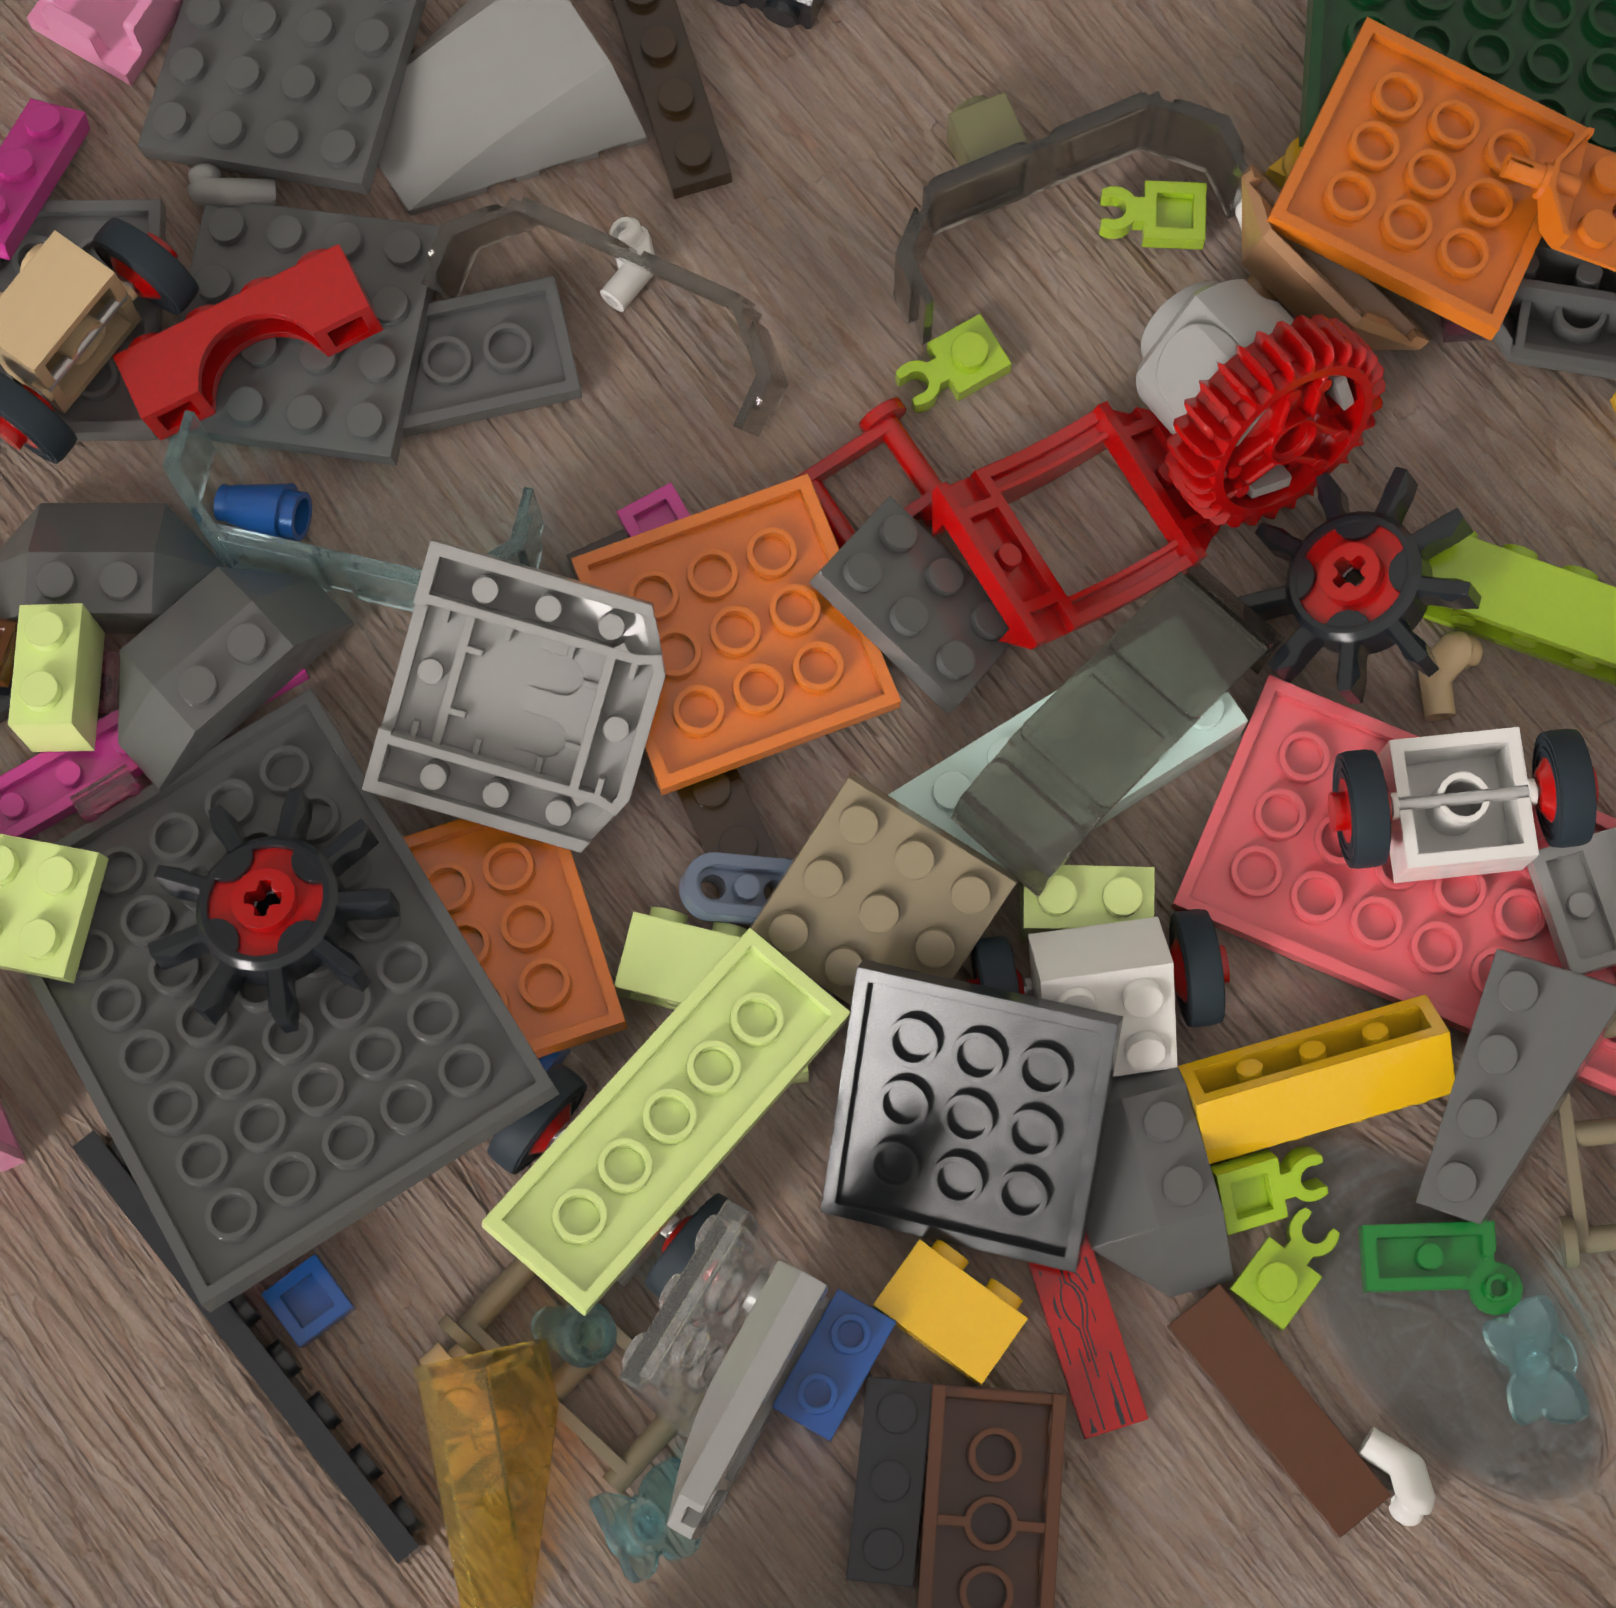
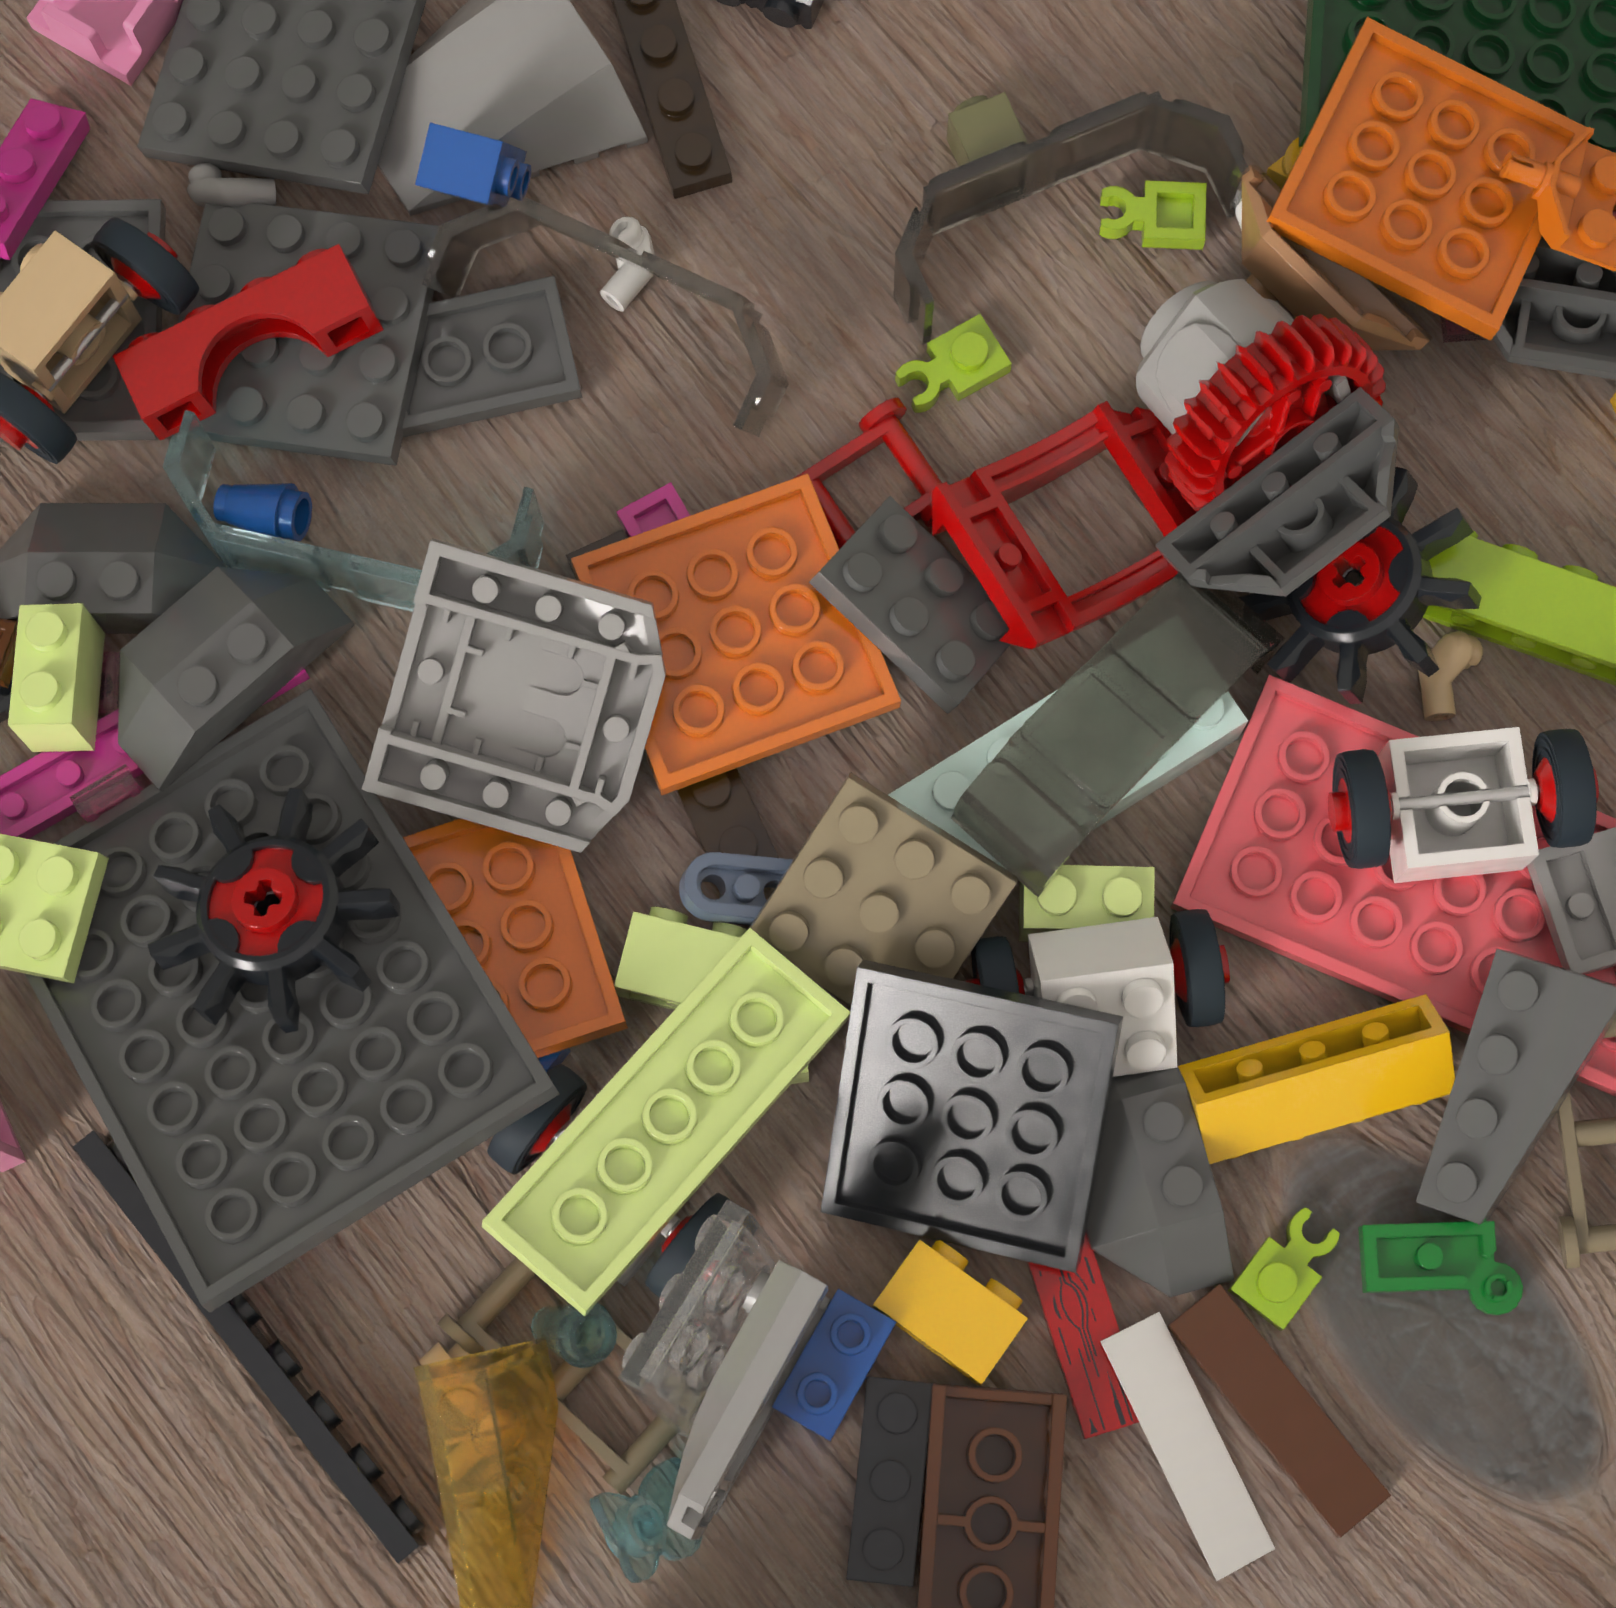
(308, 1301): blue plate -> none
(472, 167): none -> blue brick
(1187, 1446): none -> white sticker
(1257, 1186): lime plate -> none
(1294, 506): none -> dark grey wedge
(1408, 1474): white arm -> none
(1539, 1362): clear light blue animal -> none

